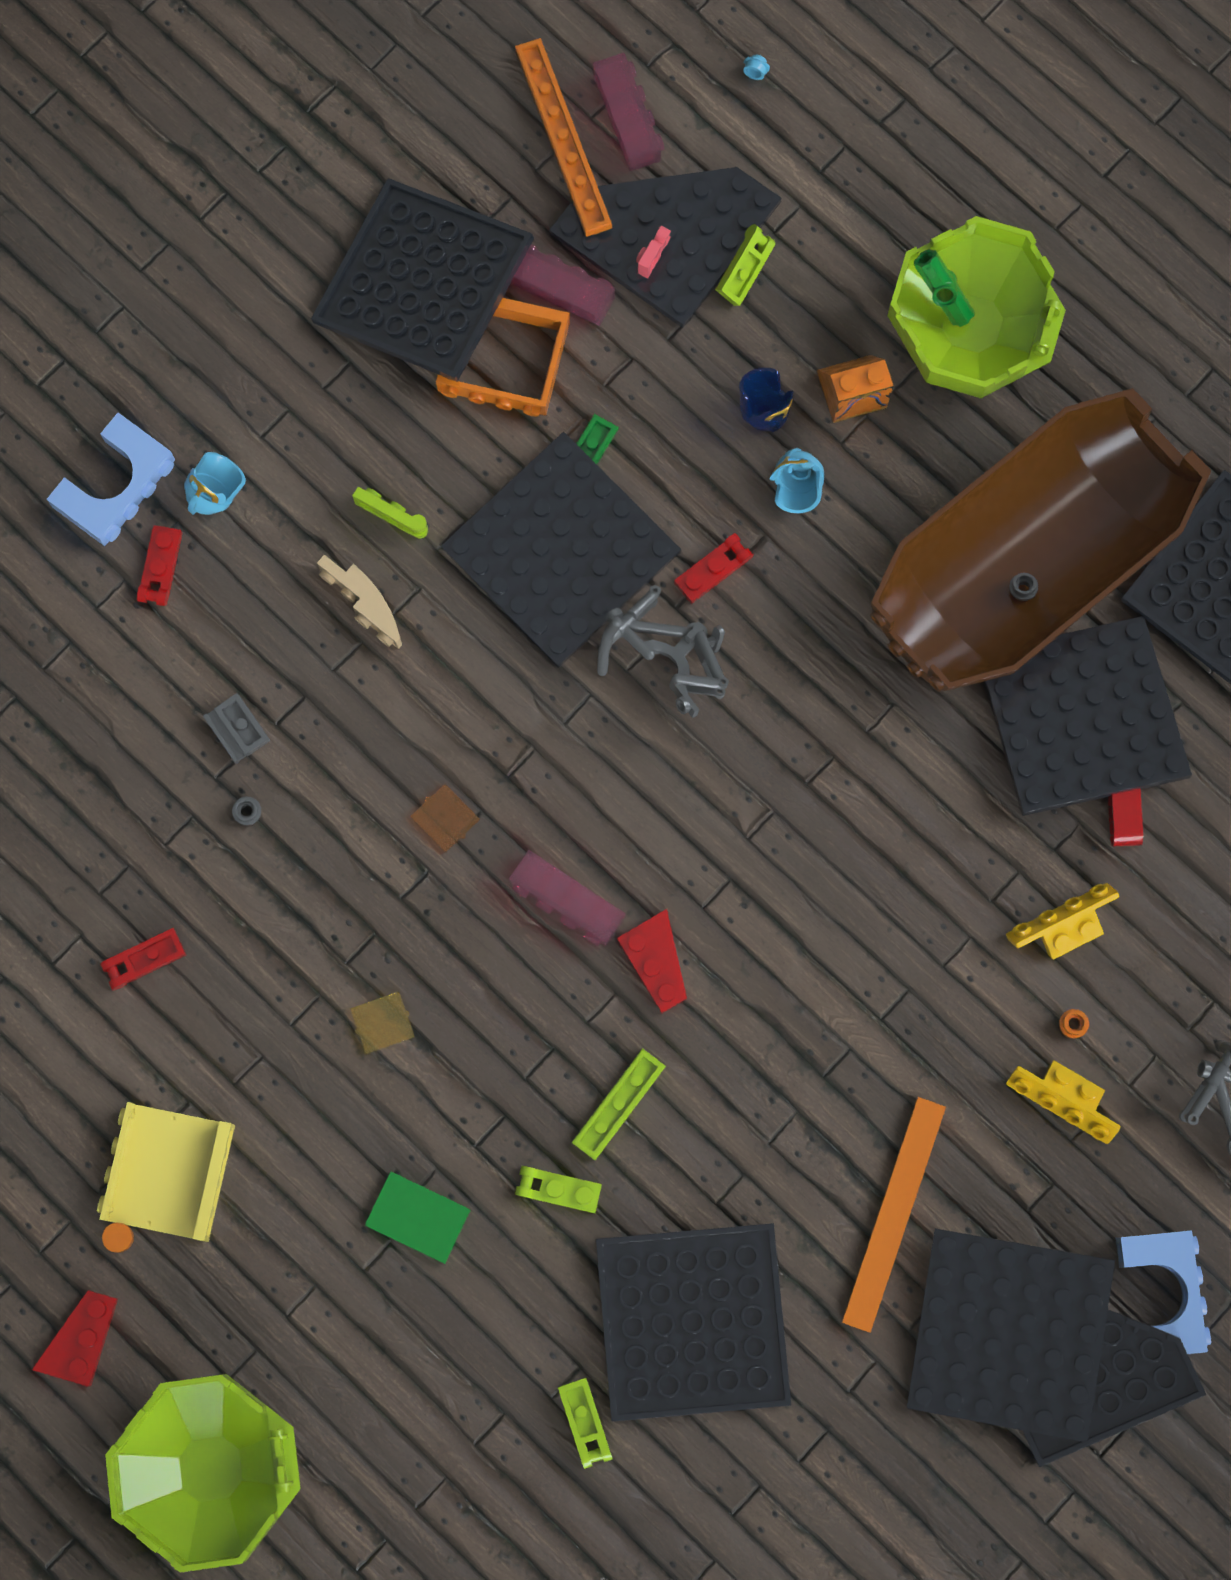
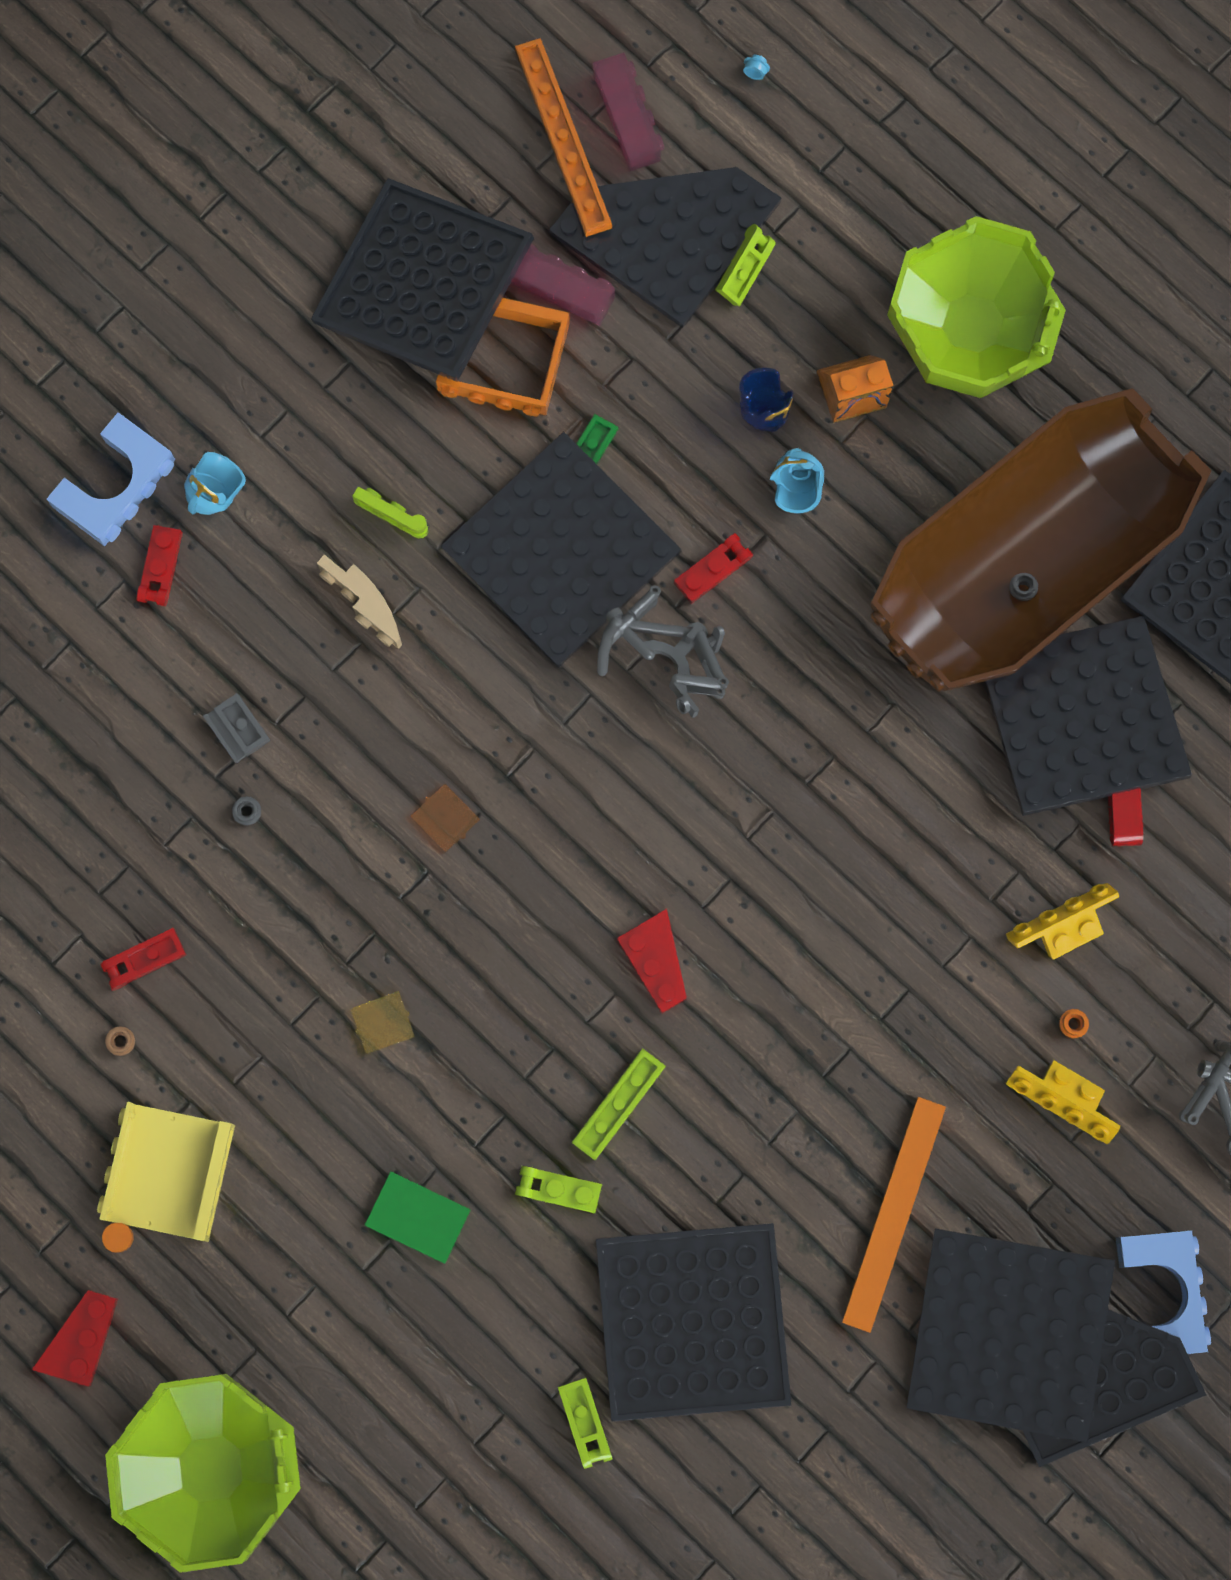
(112, 1036): none -> medium nougat plate
(566, 898): clear pink brick -> none
(649, 256): coral plate -> none
(944, 287): green piece -> none

